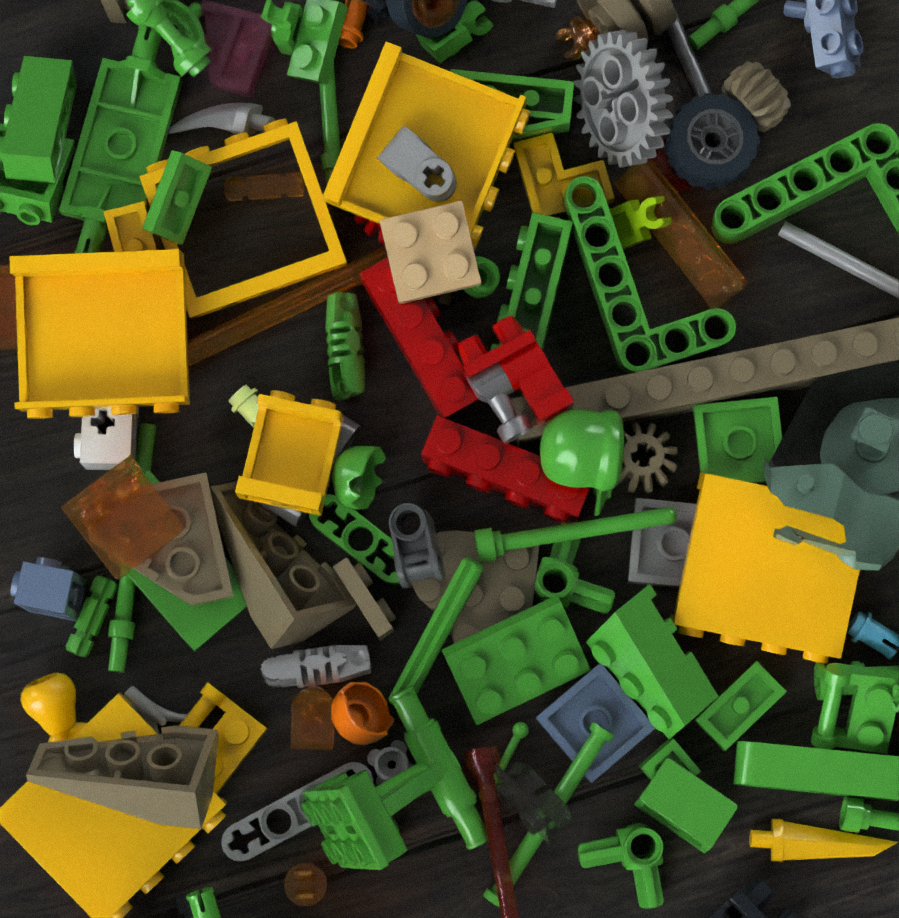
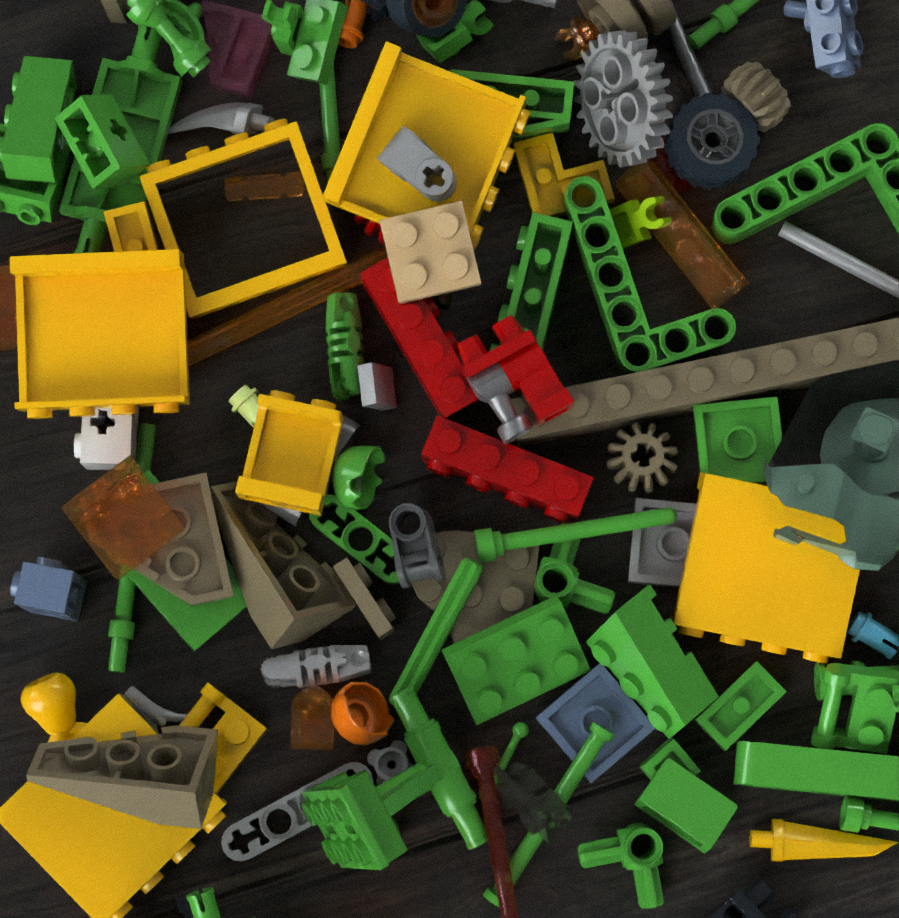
(91, 616): bright green axle -> none
(102, 141): none -> bright green brick
(177, 197): bright green plate -> none
(305, 884): clear orange plate -> none
(377, 386): none -> light grey tile
(489, 278): bright green plate -> none
(584, 451): bright green piece -> none

